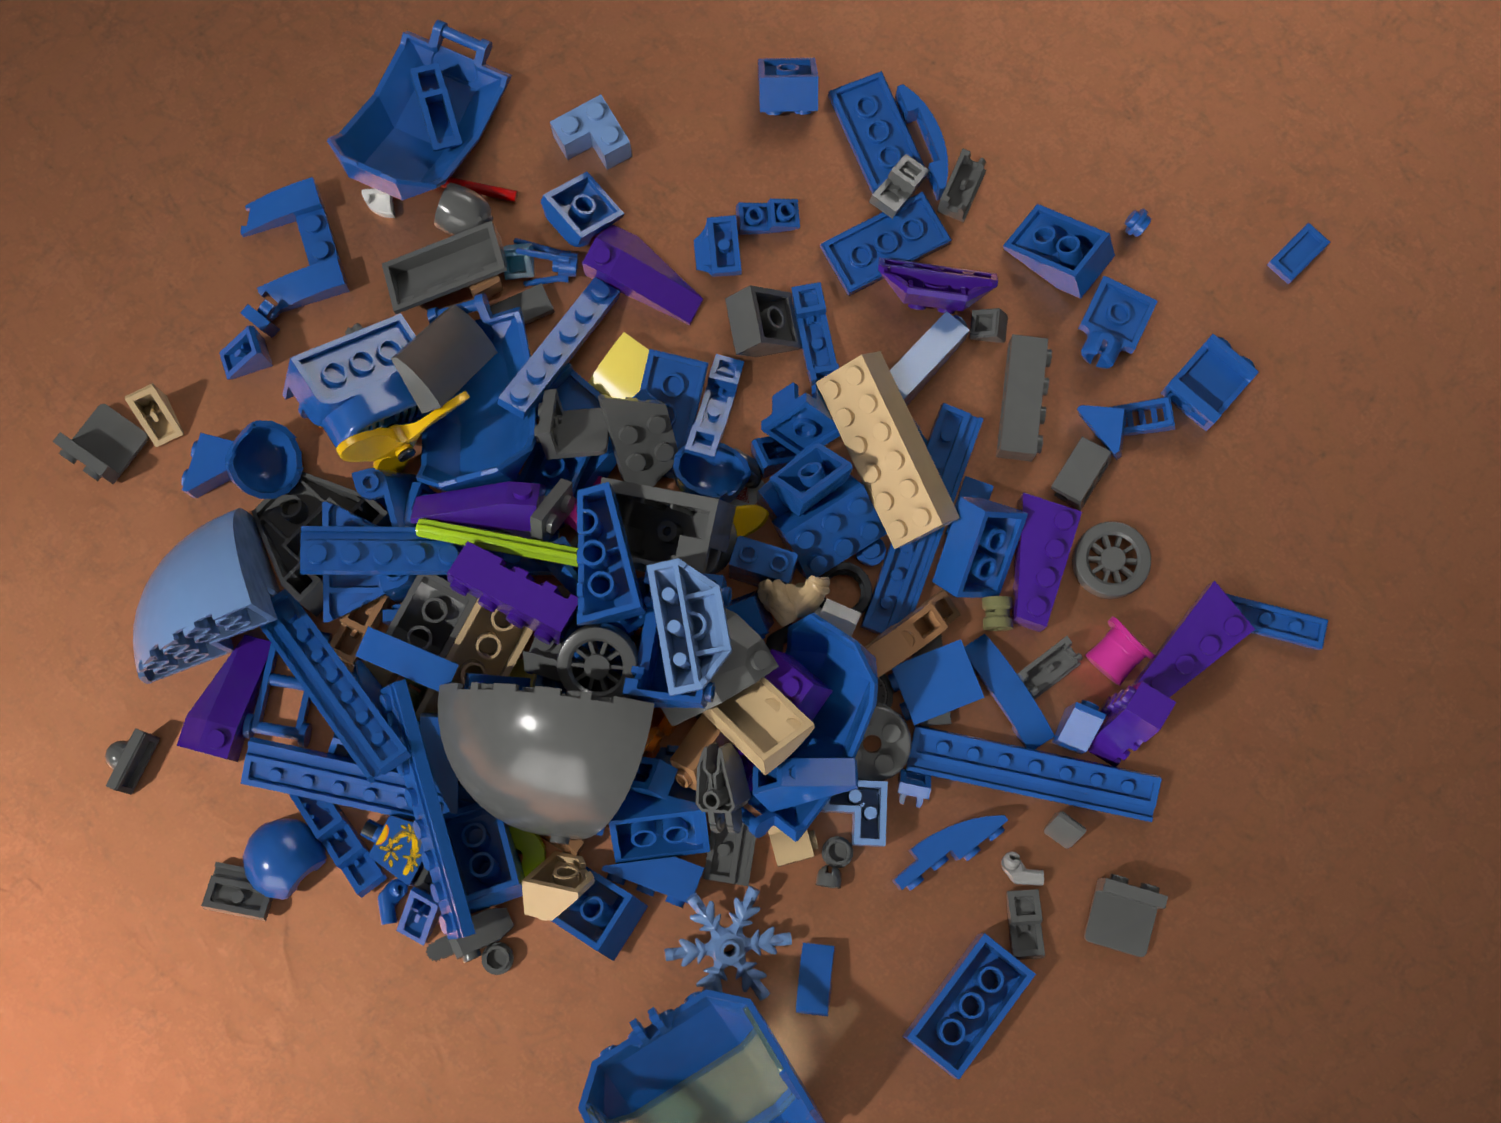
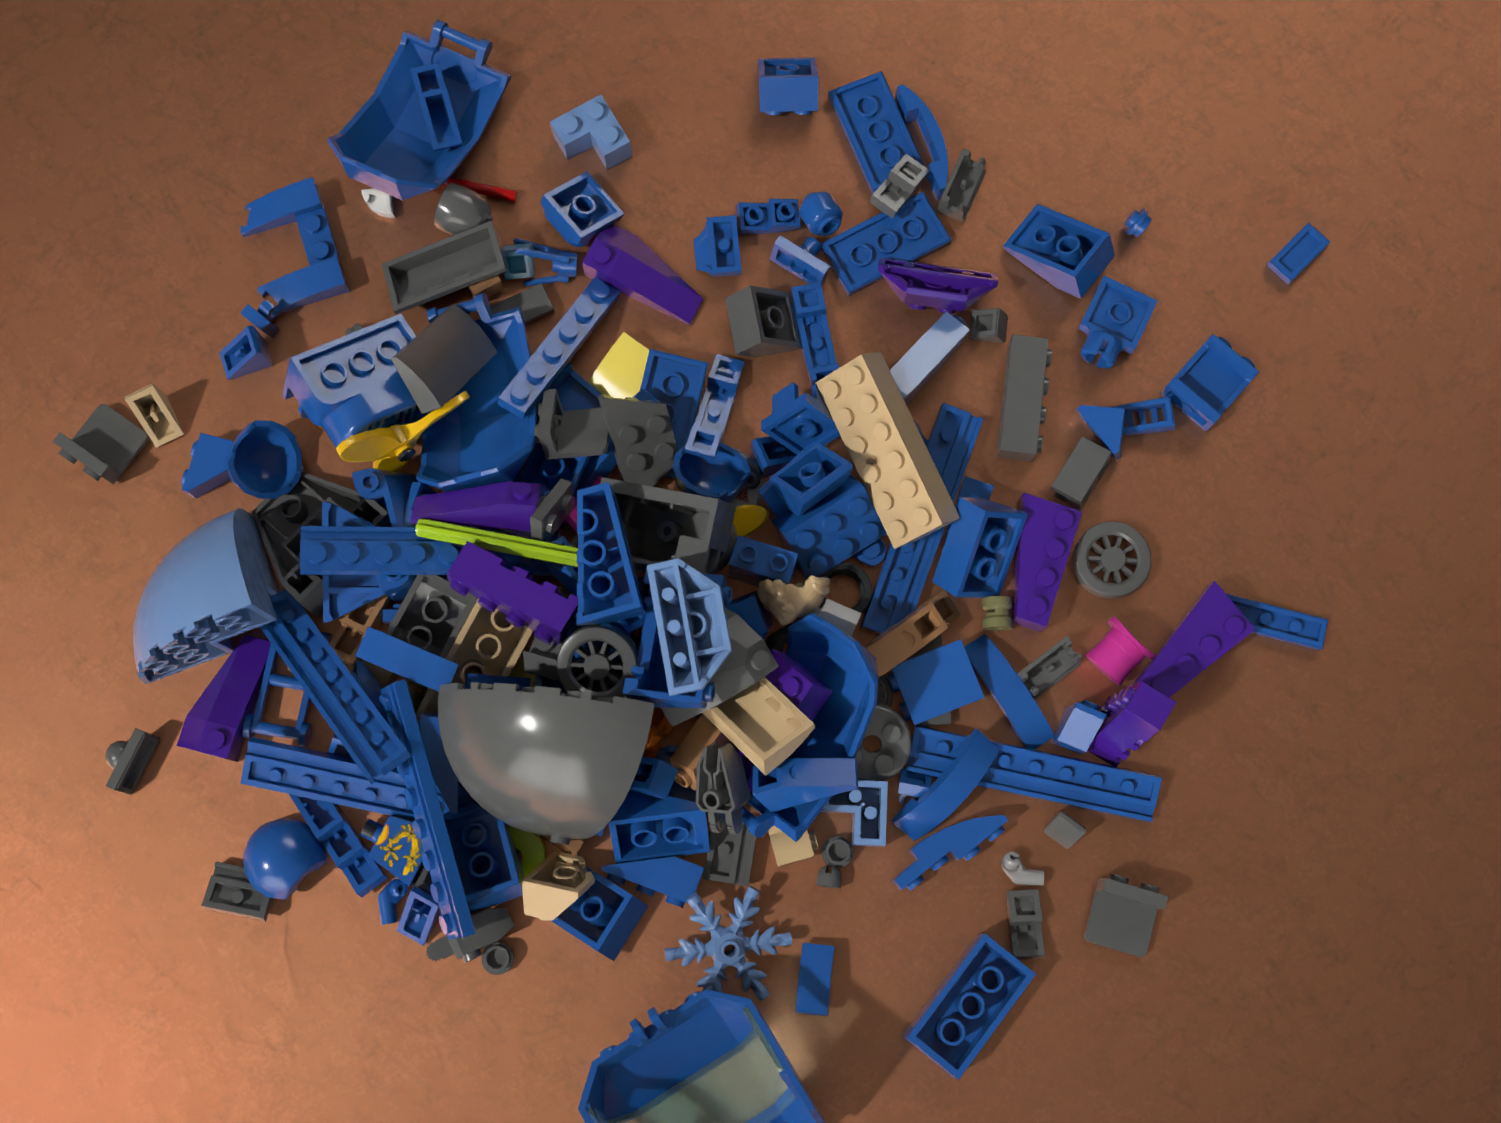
(800, 260): none -> blue tile
(821, 213): none -> blue head
(949, 789): none -> blue slope

